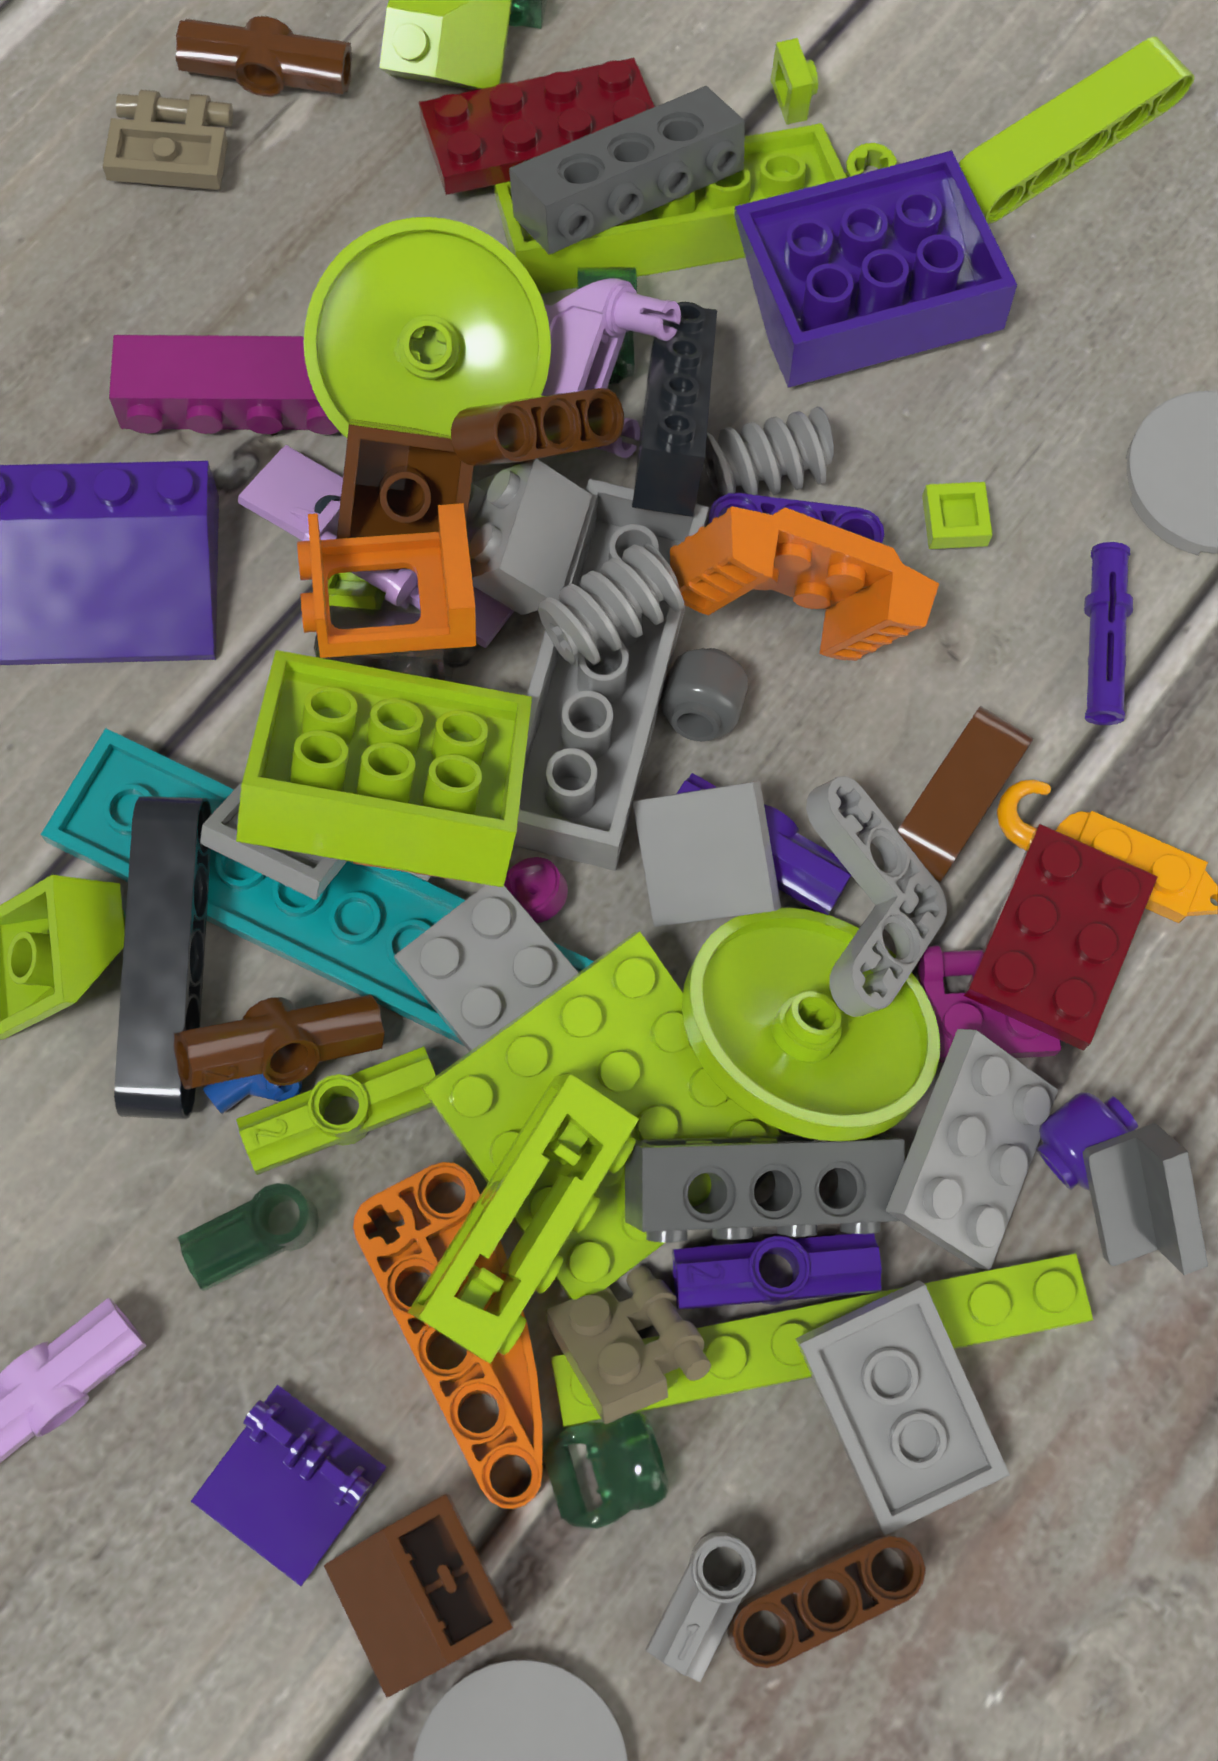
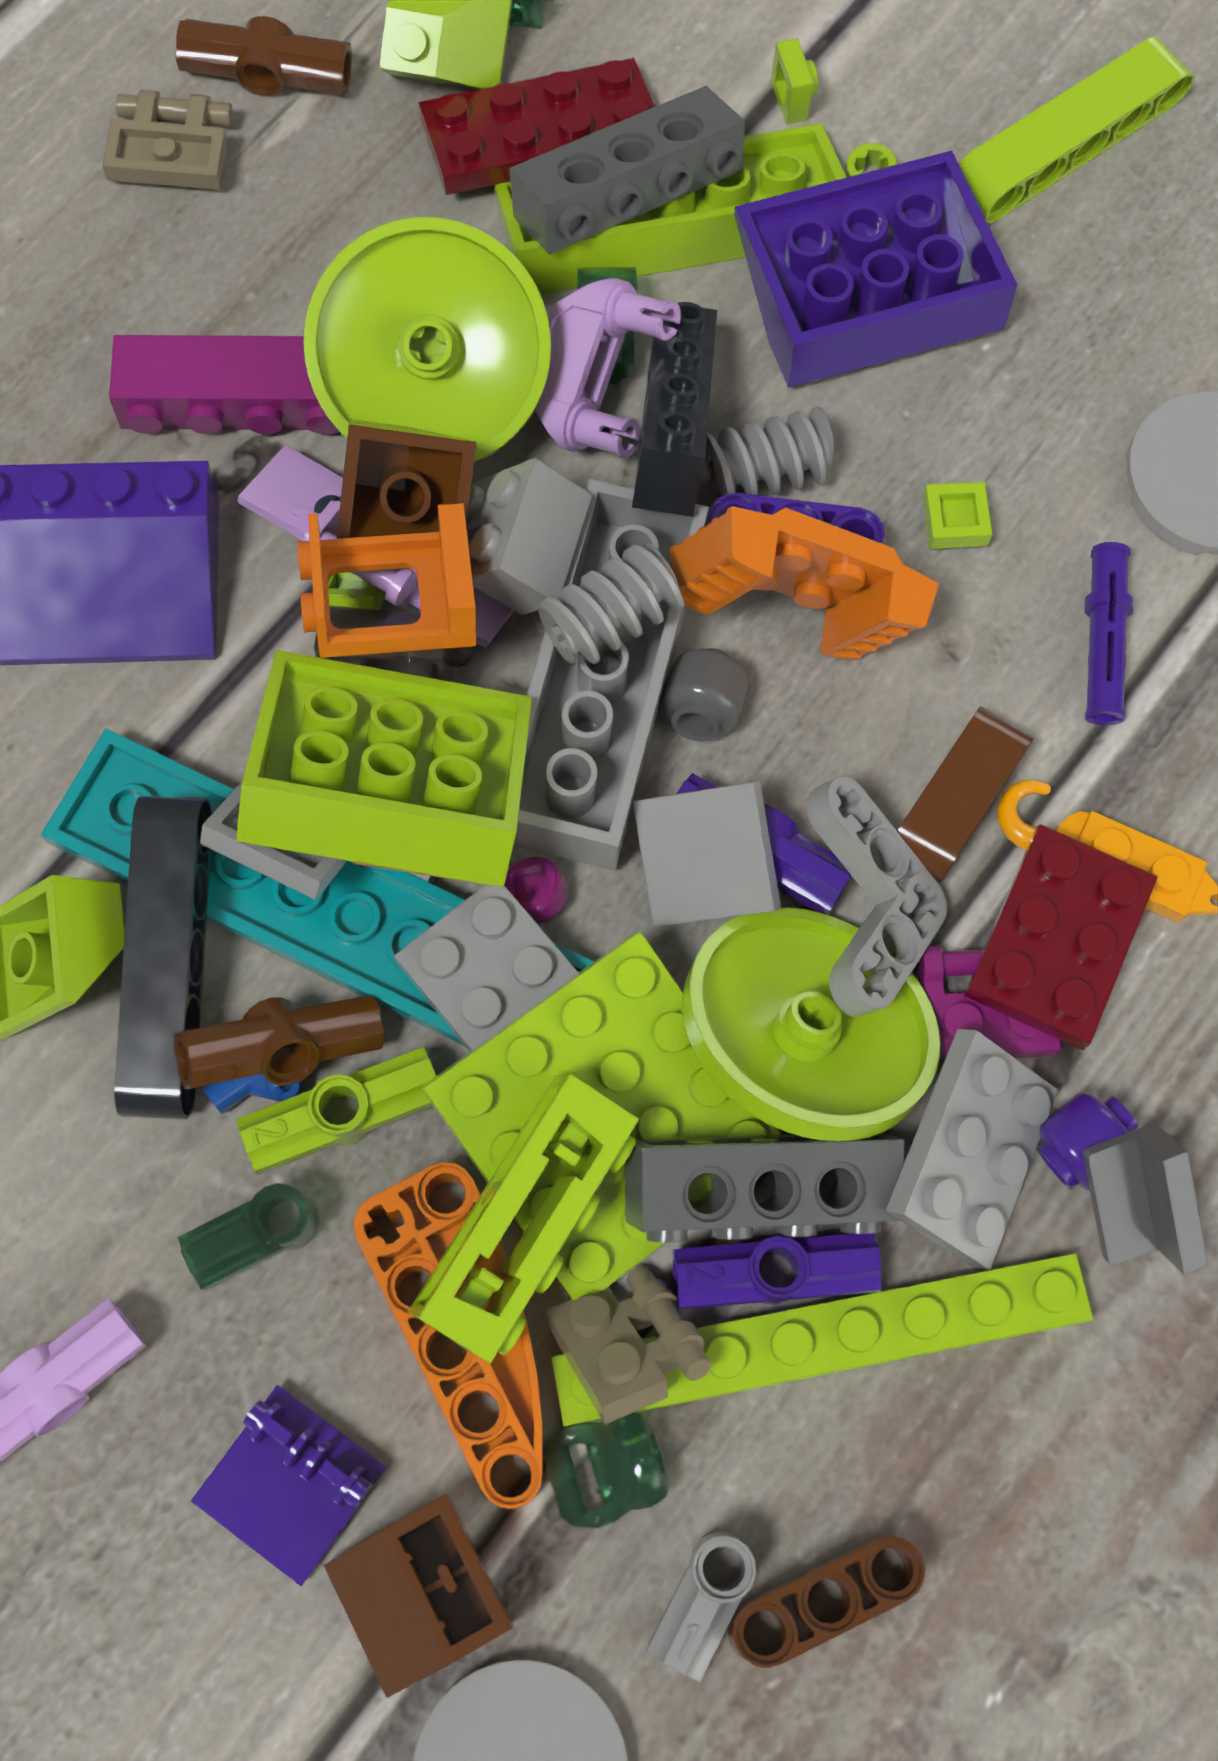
(537, 427): reddish brown beam -> none
(902, 1407): light grey plate -> none

